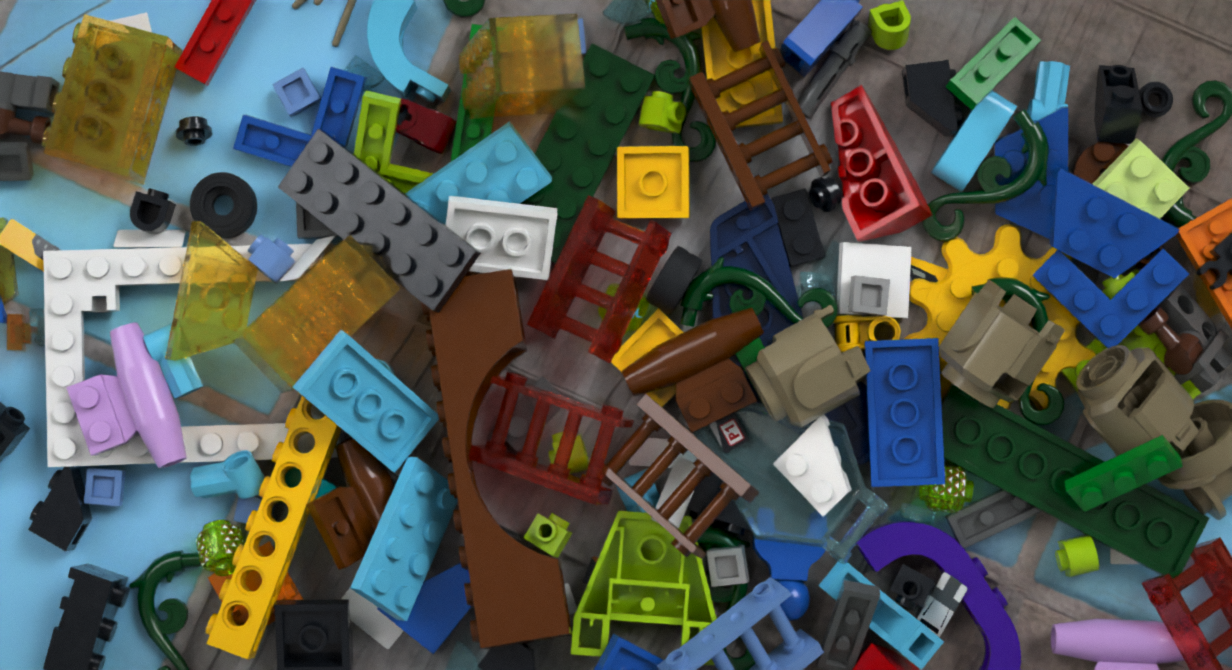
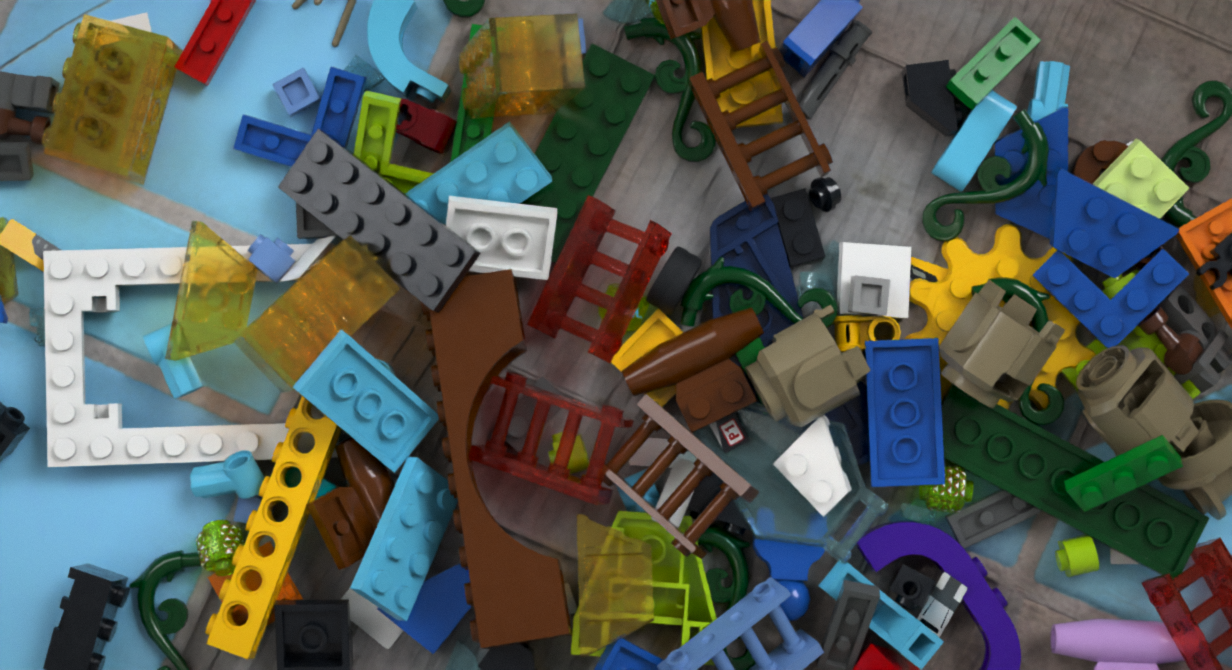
(18, 332): clear orange plate -> none
(63, 513): black slope -> none
(104, 487): medium blue plate -> none
(132, 402): lavender plate -> none
(139, 238): white sticker -> none
(151, 211): black plate -> none
(193, 130): black plate -> none
(217, 185): black tyre -> none
(549, 533): lime plate -> none
(612, 584): none -> clear yellow wing
(653, 182): yellow plate -> none
(662, 113): lime plate -> none
(727, 566): light grey plate -> none
(876, 181): red wedge -> none
(890, 25): lime plate -> none
(1117, 104): black slope -> none
(1165, 99): black plate -> none

